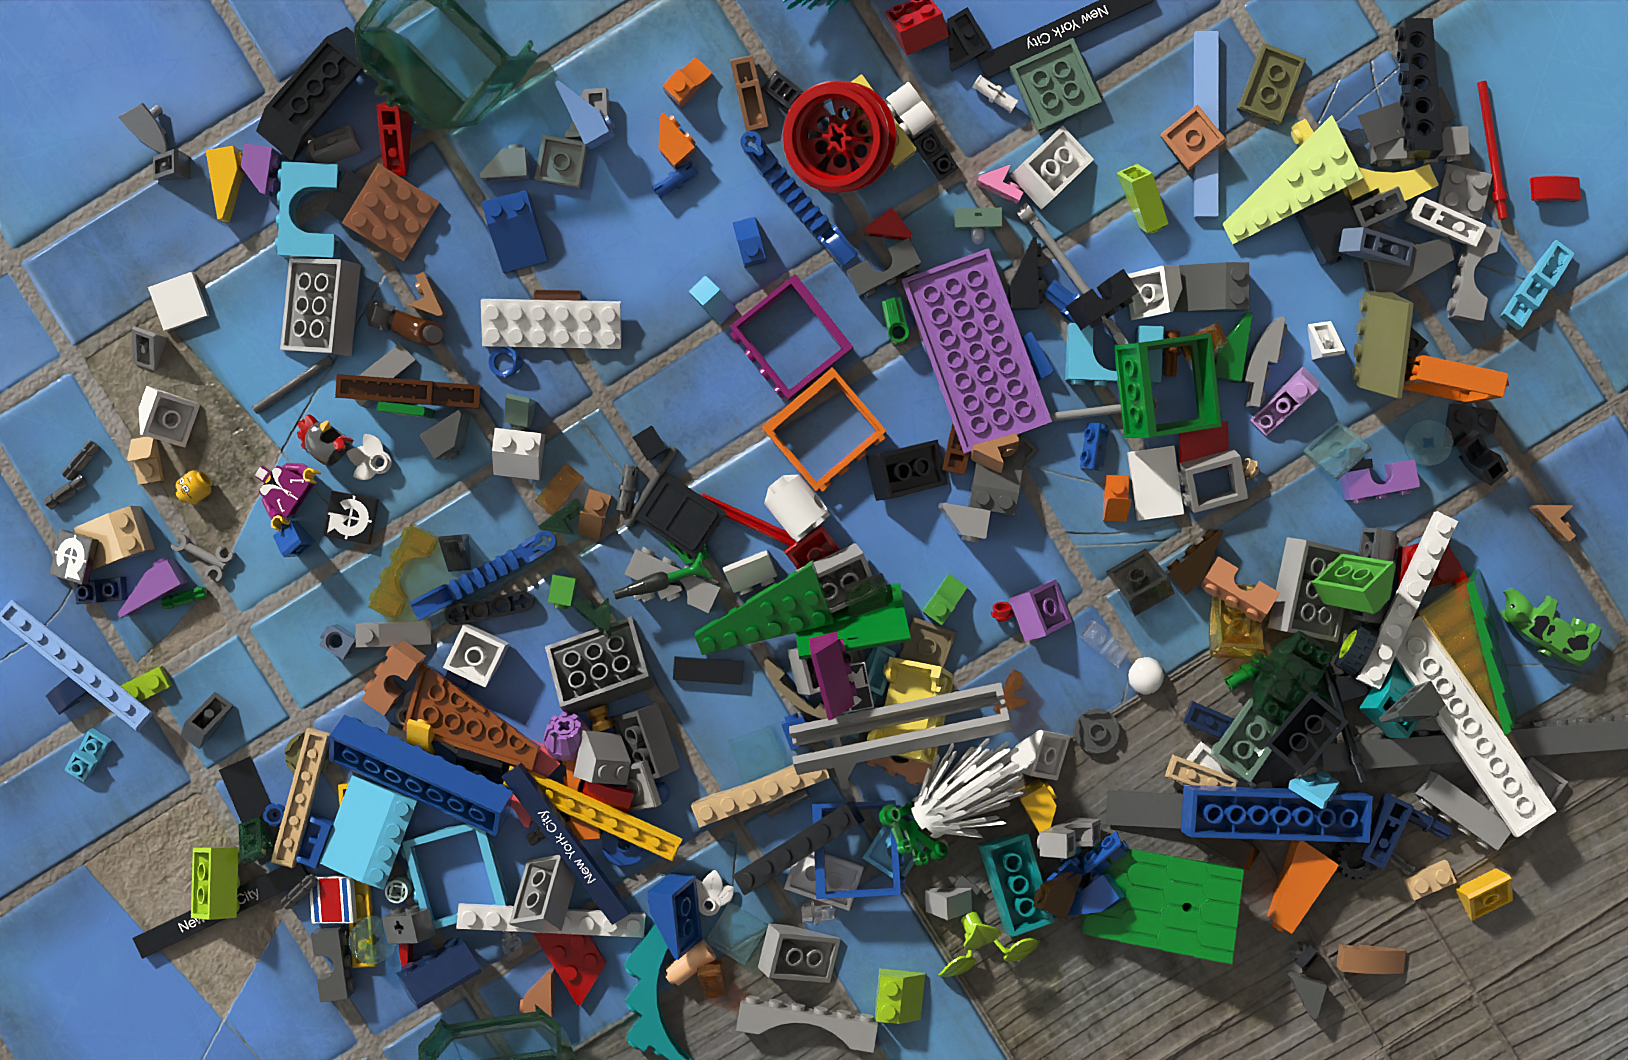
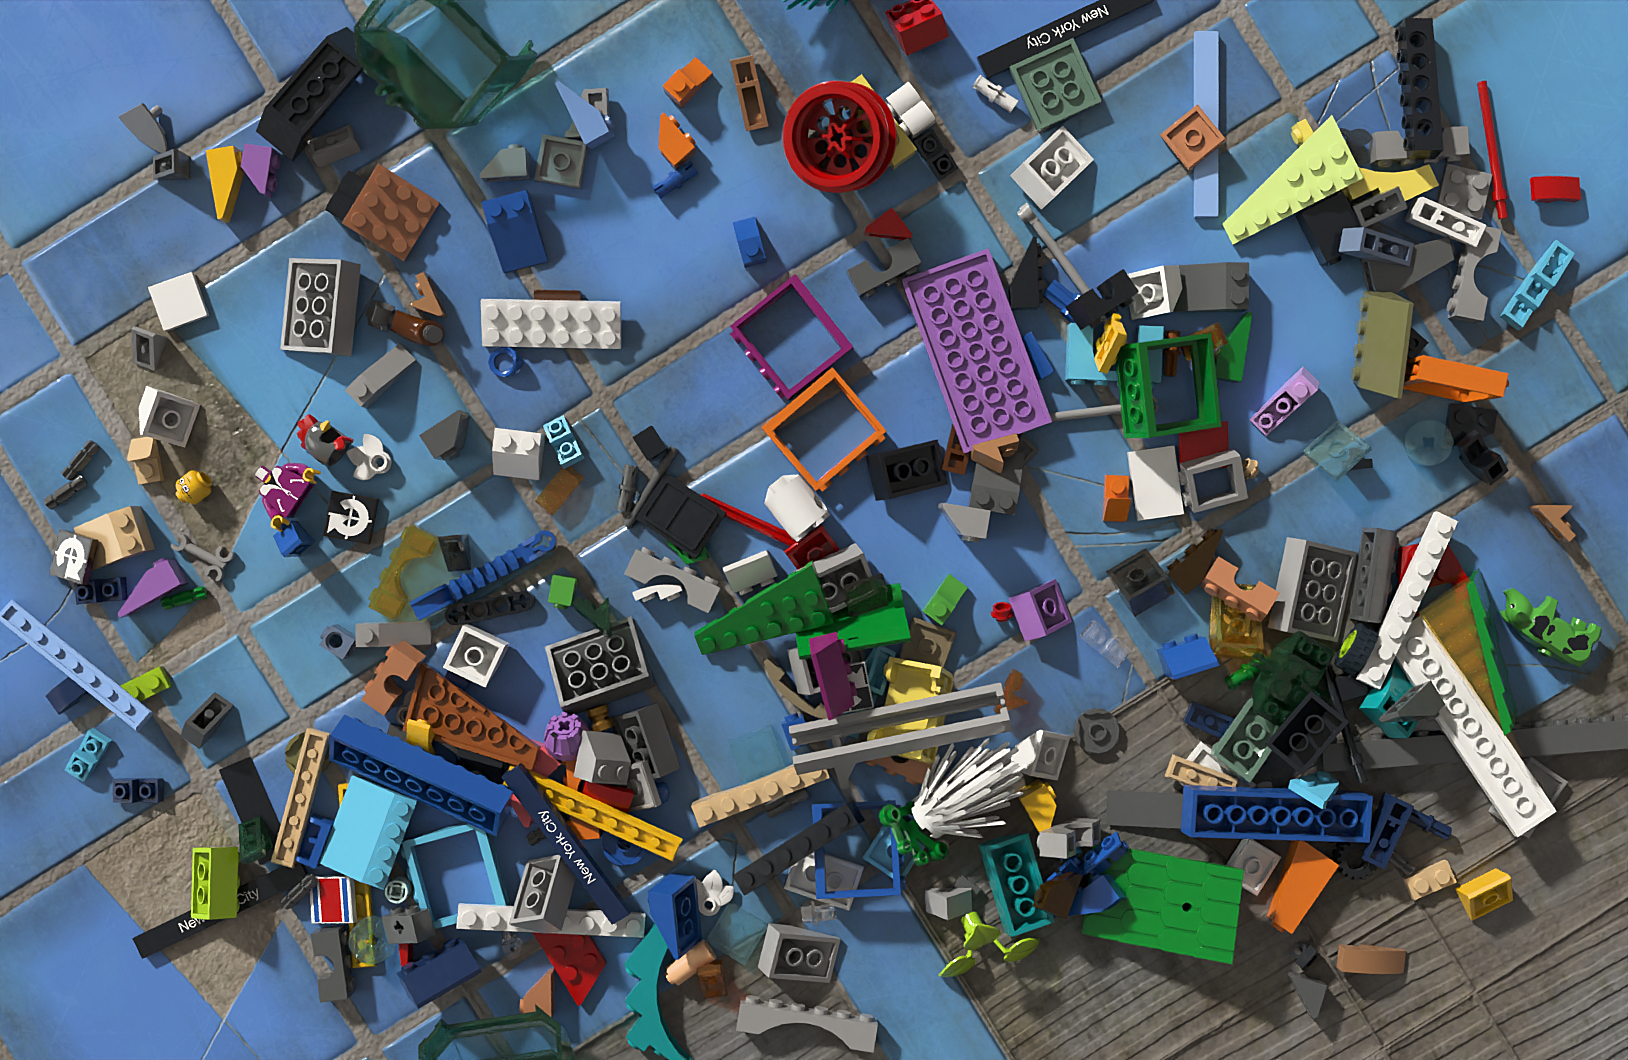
(138, 790): none -> dark blue slope
(268, 814): blue plate -> none
(293, 384): dark grey bar -> none
(297, 181): medium azure arch -> none
(395, 137): red slope -> none
(406, 410): green tile -> none
(408, 391): reddish brown slope -> none
(519, 411): sand green slope -> none
(557, 521): clear green slope -> none
(563, 441): none -> medium azure slope
(594, 514): medium nougat slope -> none
(661, 580): pearl dark grey piece -> none
(708, 670): black tile -> none
(713, 300): medium azure slope -> none
(774, 94): black slope -> none
(794, 197): blue piece -> none
(895, 319): green piece -> none
(899, 996): lime slope -> none
(965, 39): black wing -> none
(977, 221): sand green piece -> none
(994, 183): bright pink slope -> none
(1091, 456): blue hinge -> none
(1110, 343): none -> yellow plate
(1143, 198): lime slope -> none
(1146, 675): white hair -> none
(1186, 656): none -> blue slope
(1256, 862): none -> white tile
(1265, 352): light grey slope -> none
(1271, 84): olive tile -> none
(1324, 341): white slope -> none
(1356, 583): bright green slope -> none
(1382, 123): dark grey sticker -> none
(1399, 477): medium lavender arch -> none
(1463, 810): light grey brick -> none

